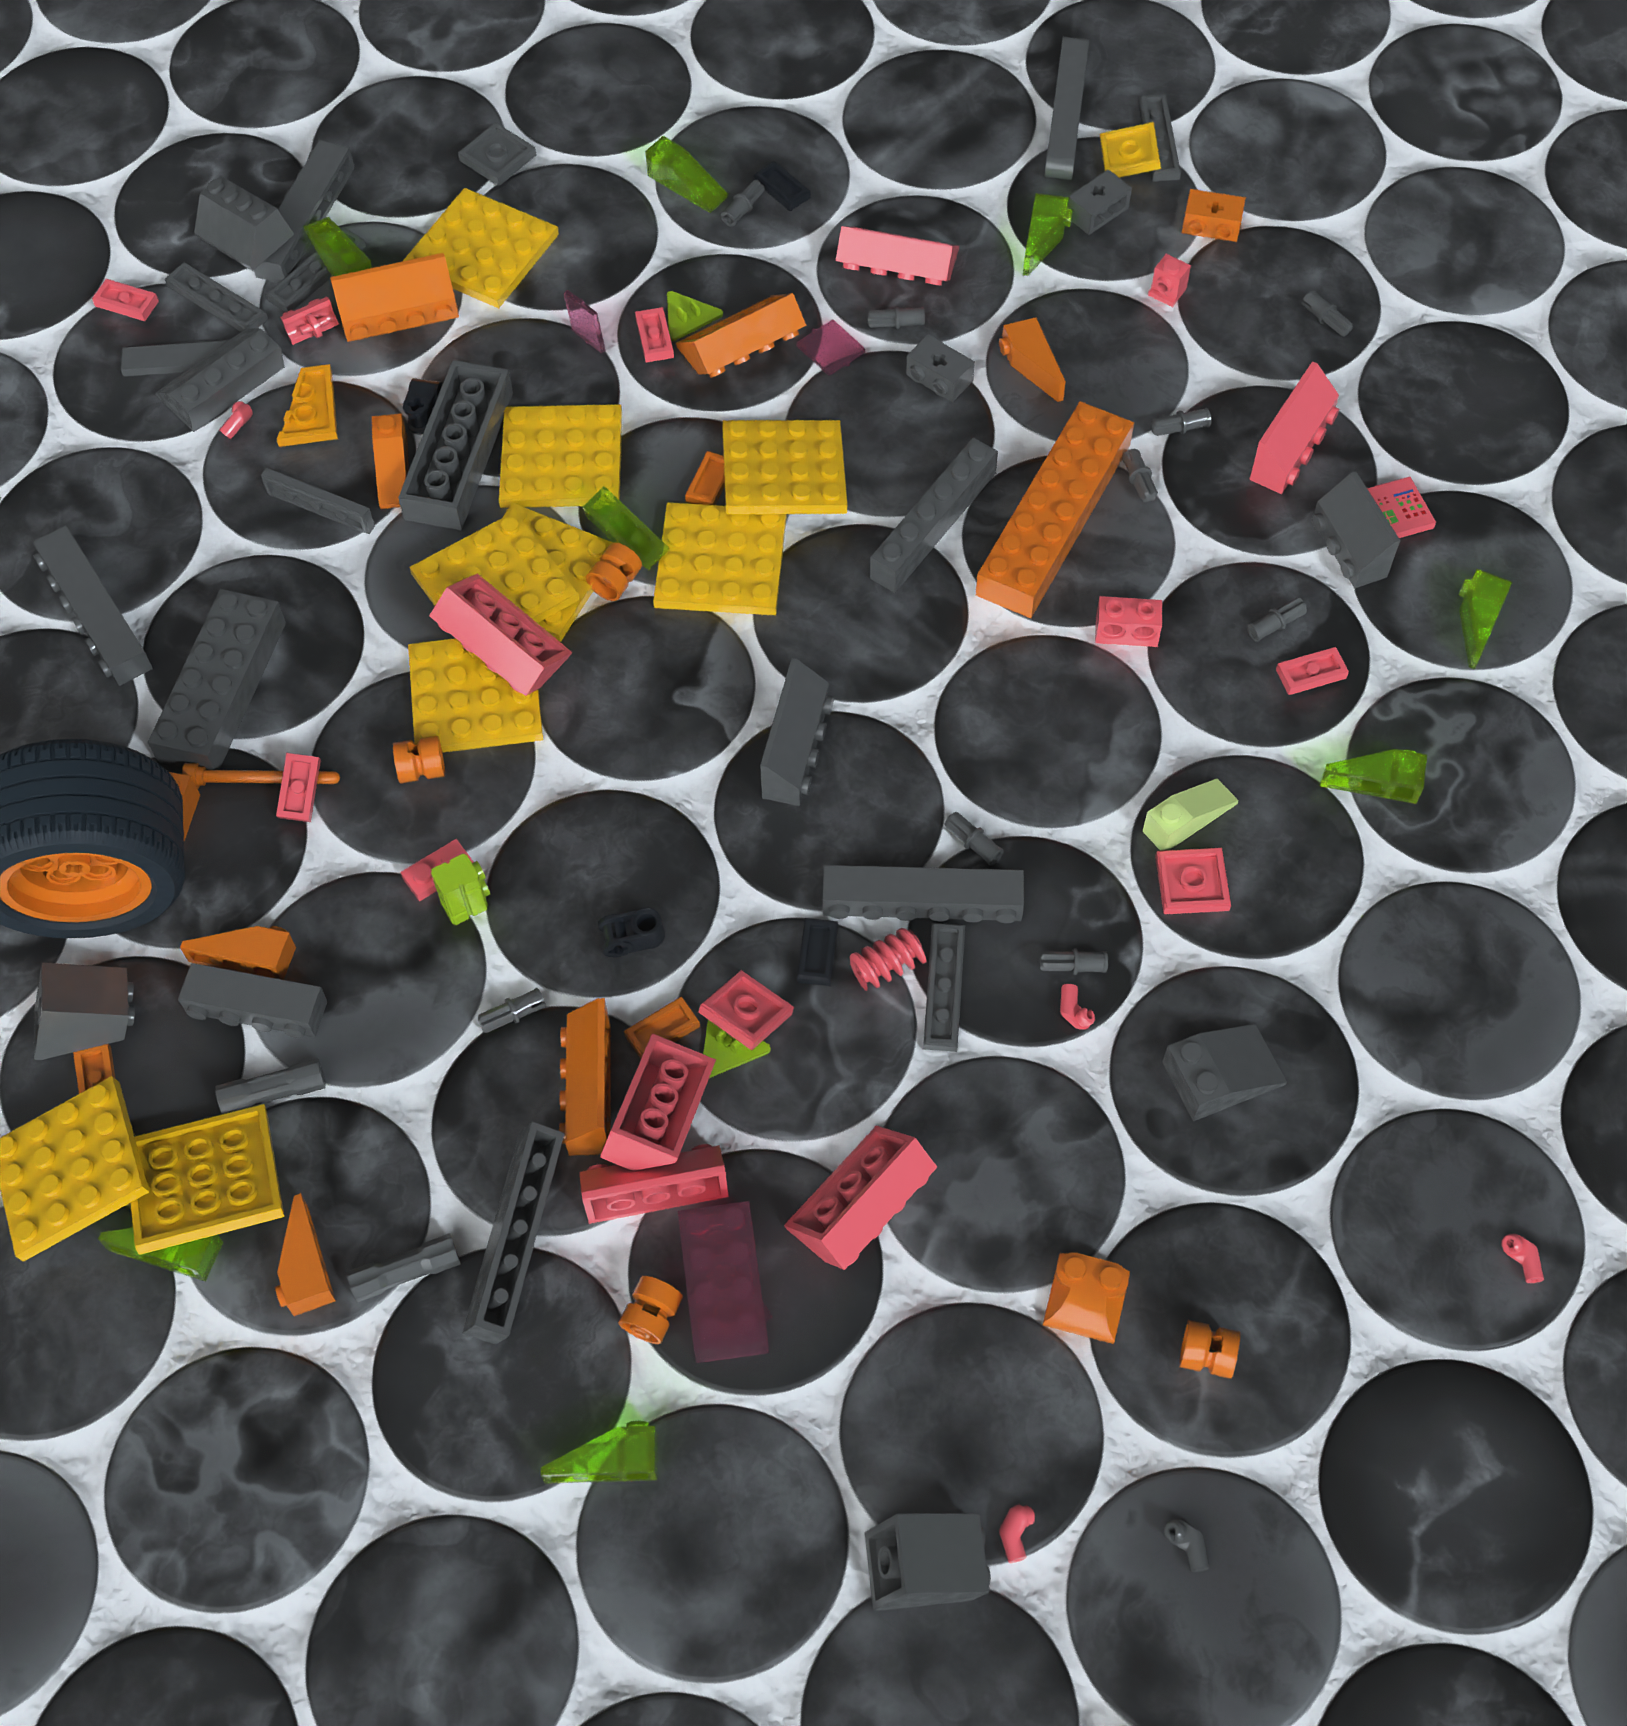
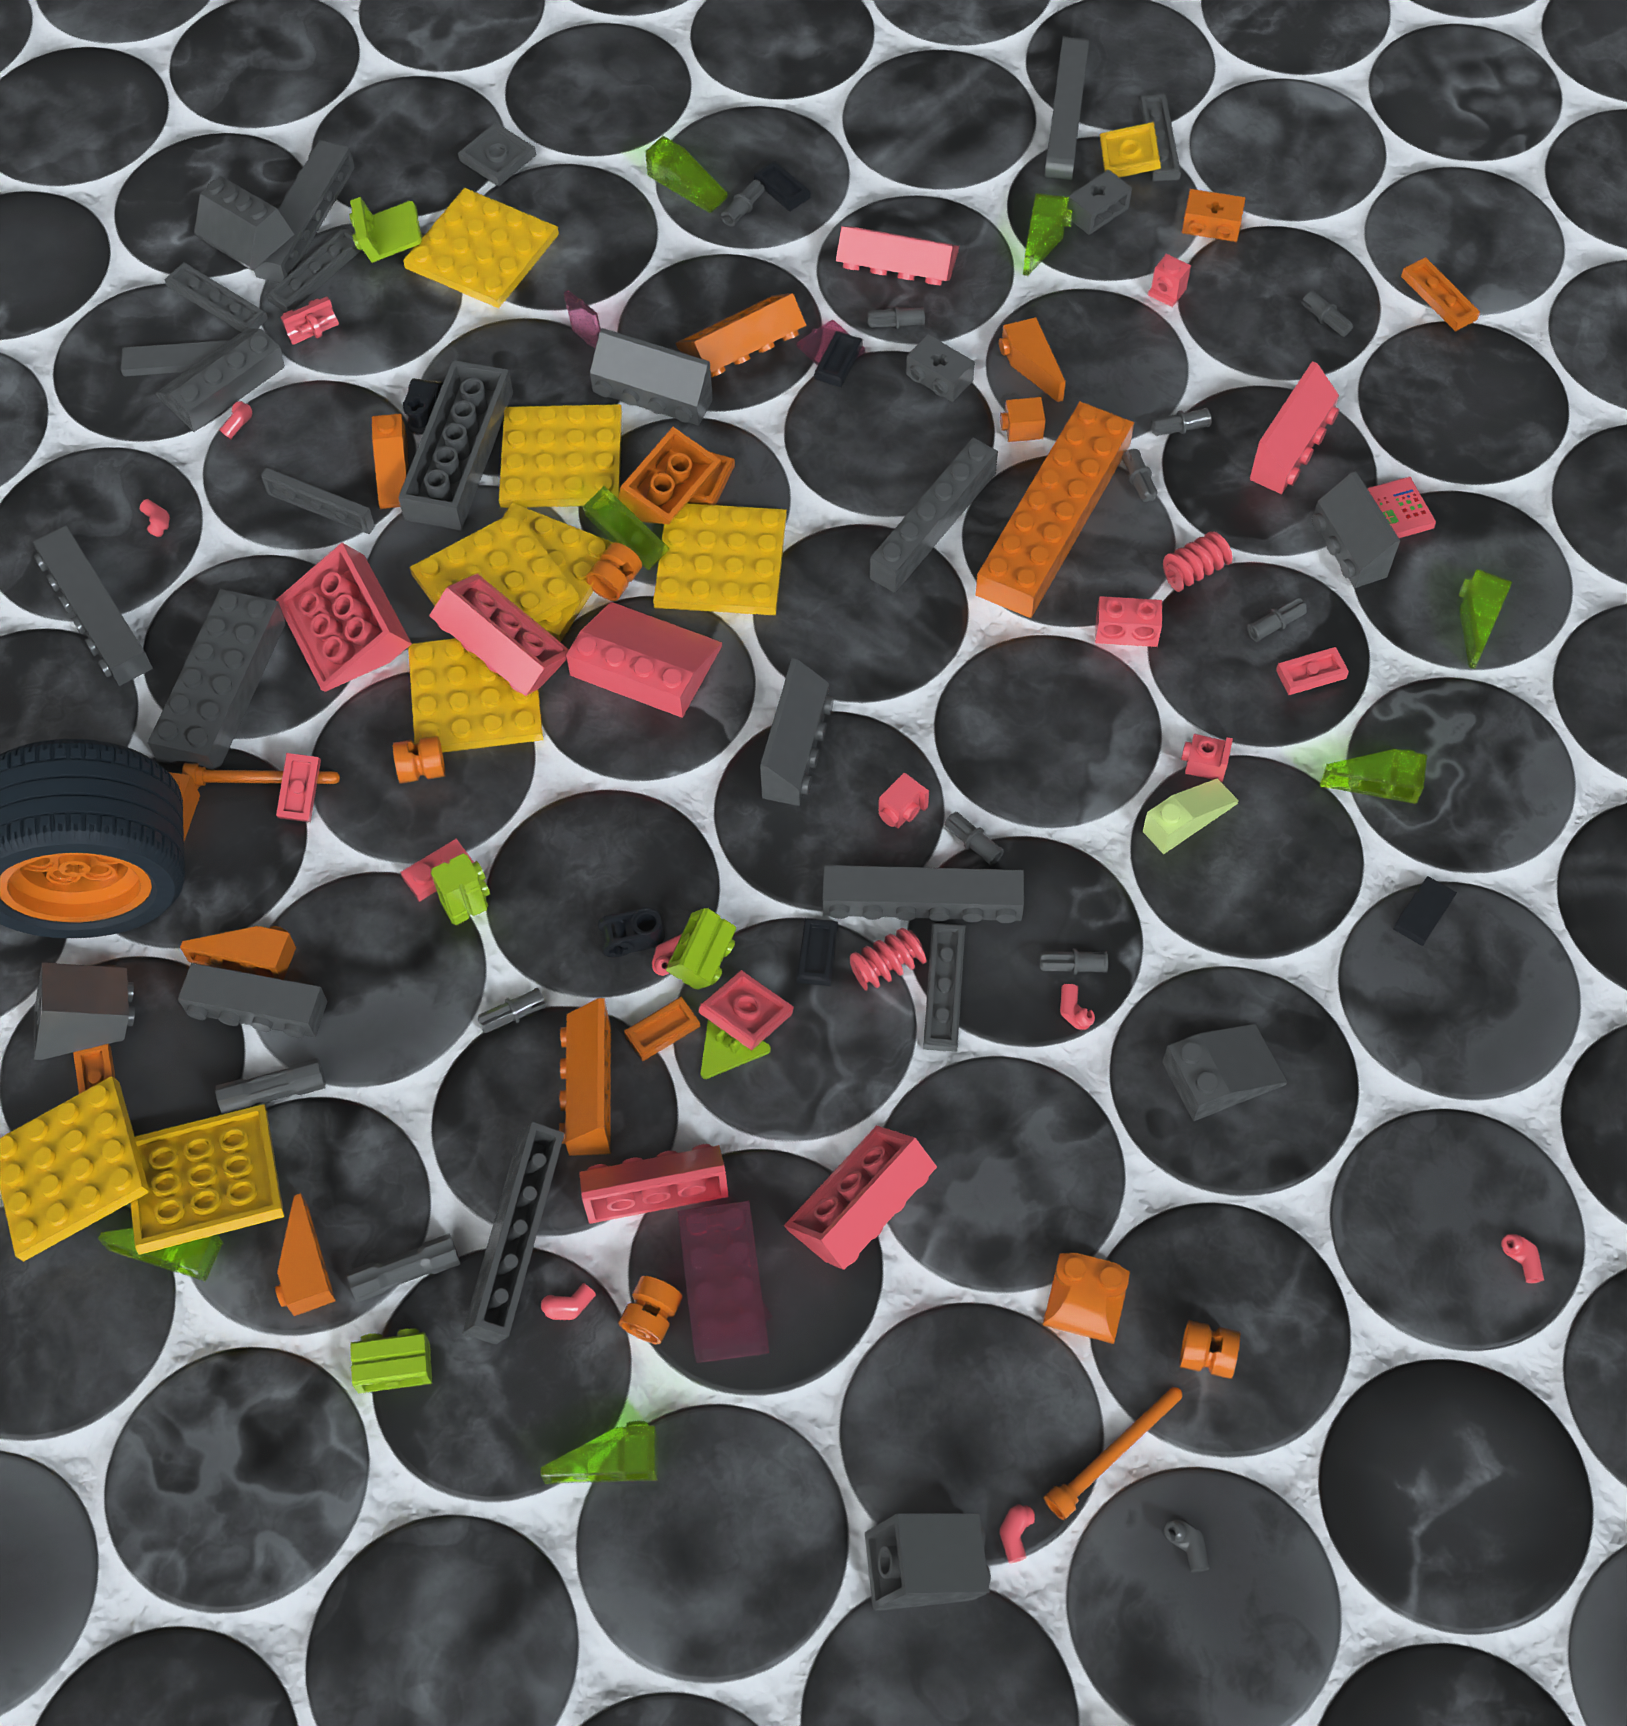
(125, 299): coral plate -> none
(158, 517): none -> coral arm
(312, 409): light orange wing -> none
(336, 248): clear neon green slope -> none
(342, 619): none -> coral slope
(386, 231): none -> lime bracket
(391, 1361): none -> lime brick
(395, 297): orange slope -> none
(567, 1307): none -> coral arm
(642, 658): none -> coral slope
(651, 377): none -> slope
(654, 334): coral plate -> none
(658, 1106): coral slope -> none
(663, 954): none -> coral arm
(667, 478): none -> orange slope
(688, 315): lime piece -> none
(702, 949): none -> lime brick
(784, 467): yellow plate -> none
(838, 359): none -> black tile
(902, 801): none -> coral brick
(1023, 419): none -> orange brick
(1063, 1498): none -> orange piece
(1193, 881): coral tile -> none
(1196, 560): none -> coral piece
(1207, 757): none -> coral brick
(1424, 911): none -> black tile
(1440, 294): none -> orange plate

